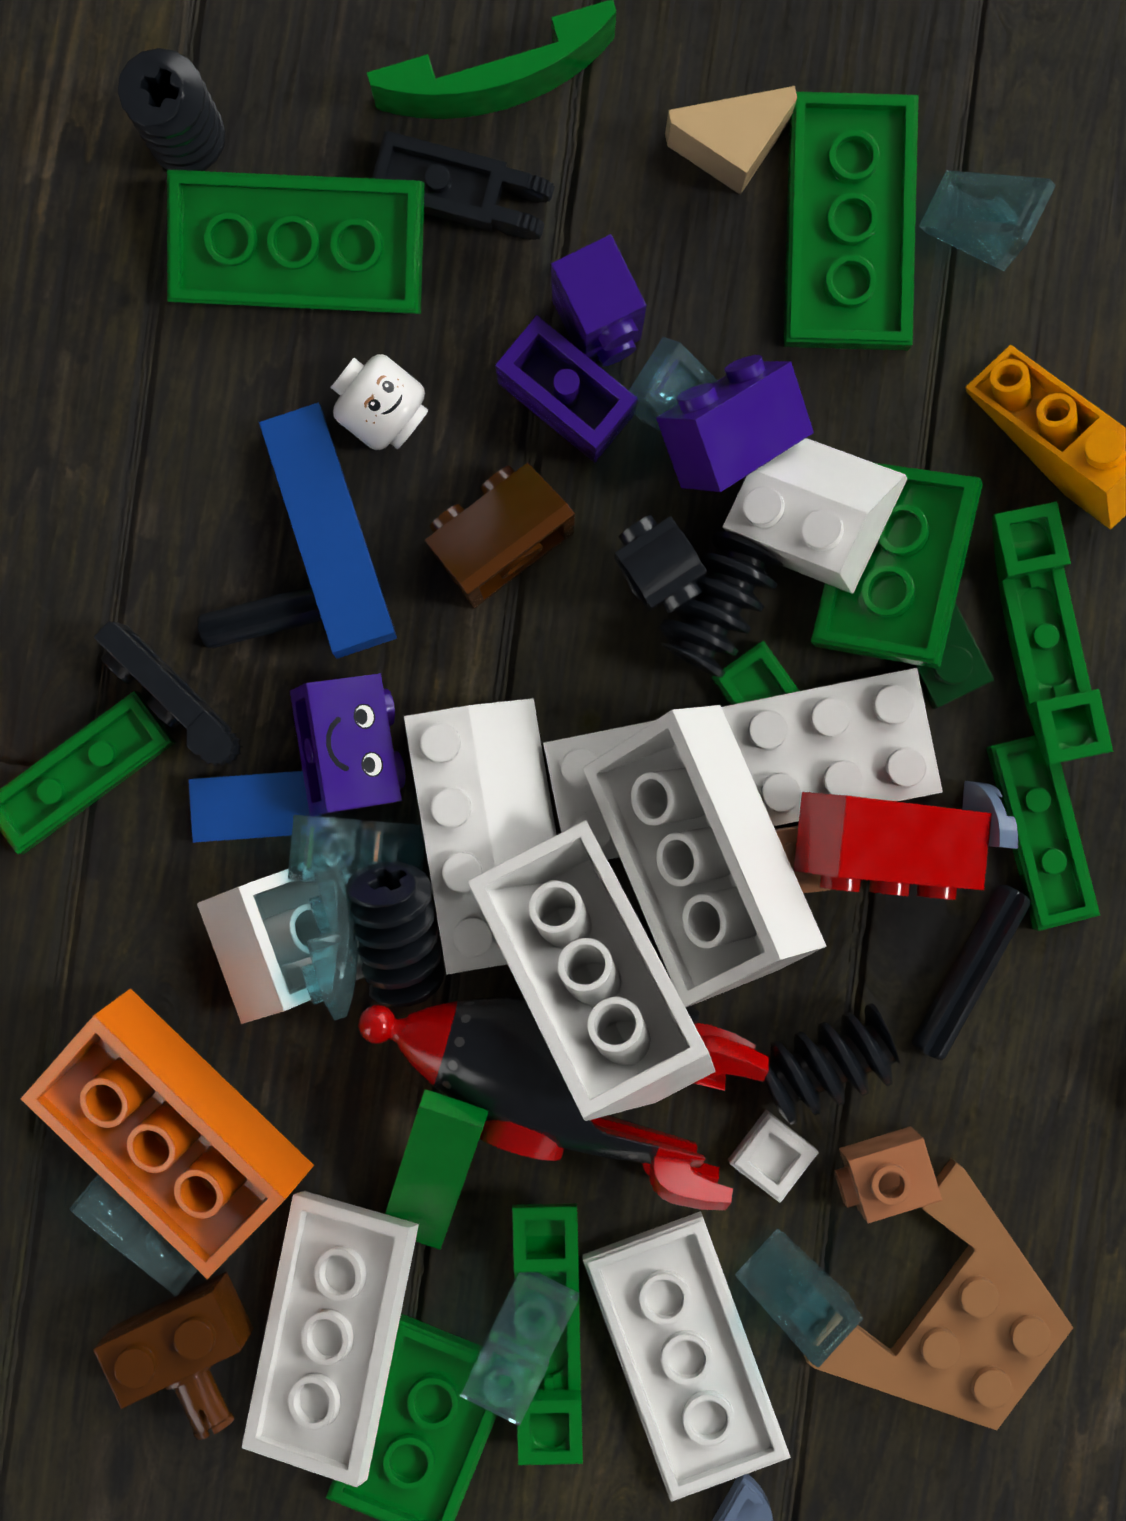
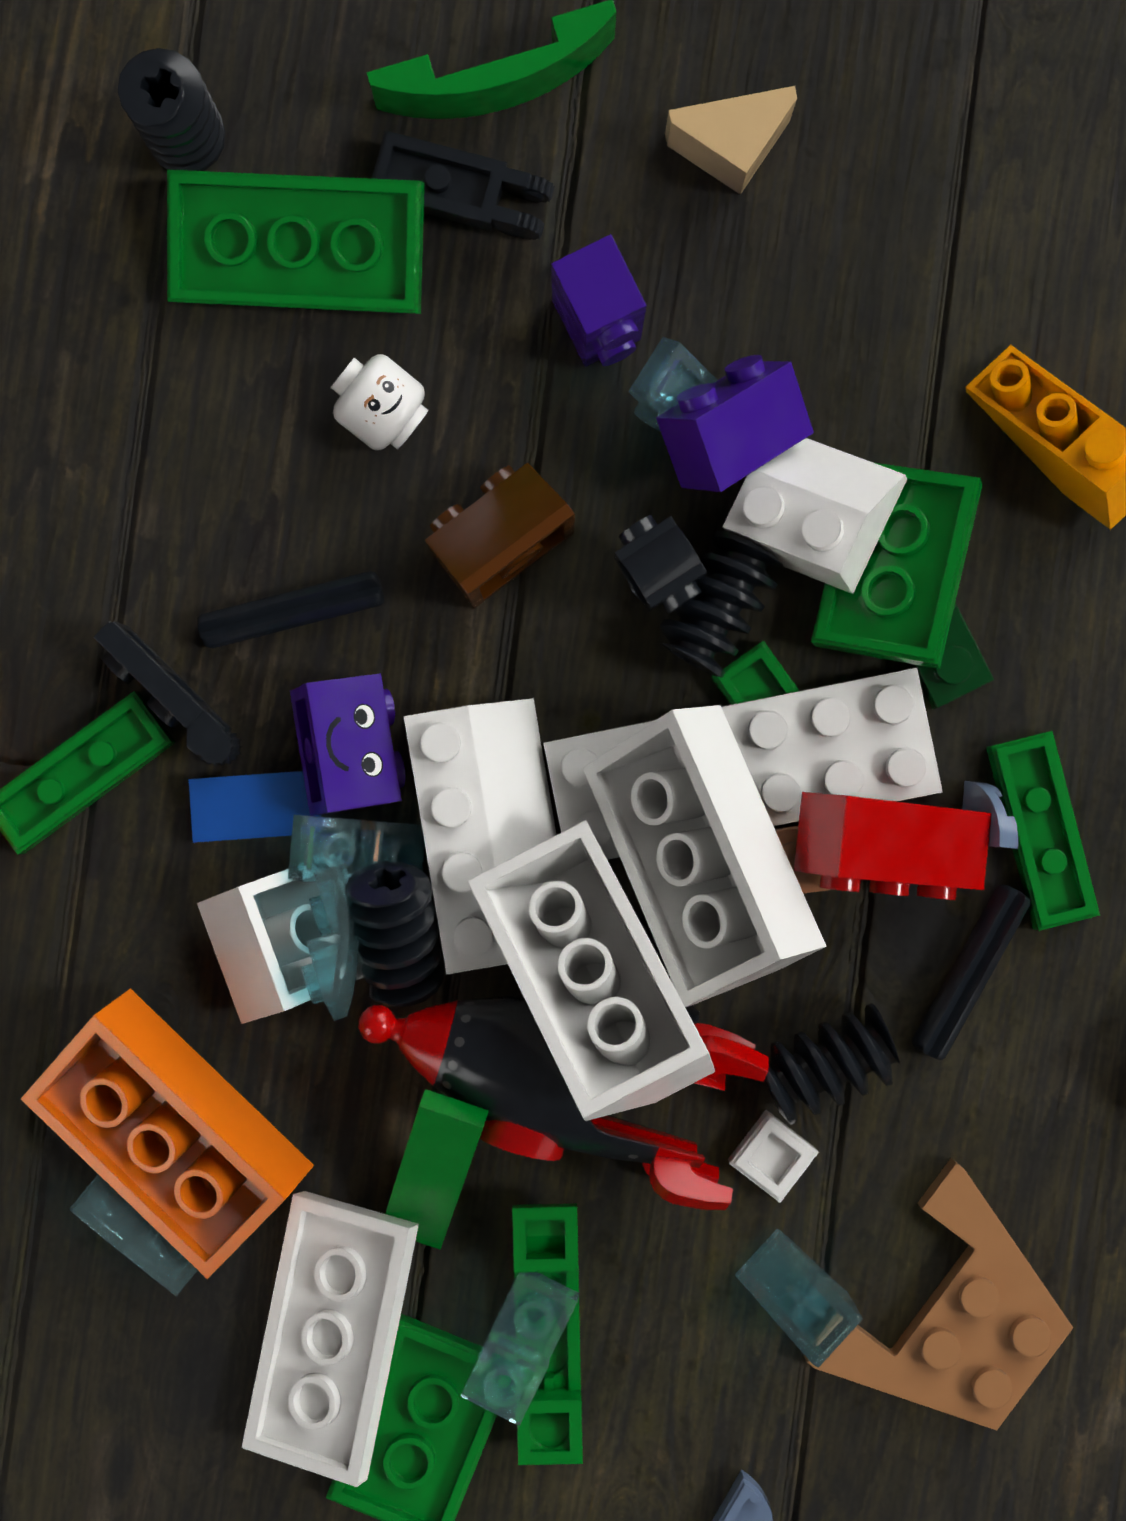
(176, 1348): reddish brown brick -> none
(327, 531): blue tile -> none
(565, 389): dark purple brick -> none
(685, 1356): white tile -> none
(851, 221): green tile -> none
(887, 1175): nougat brick -> none
(987, 213): clear light blue slope -> none
(1045, 634): green slope -> none

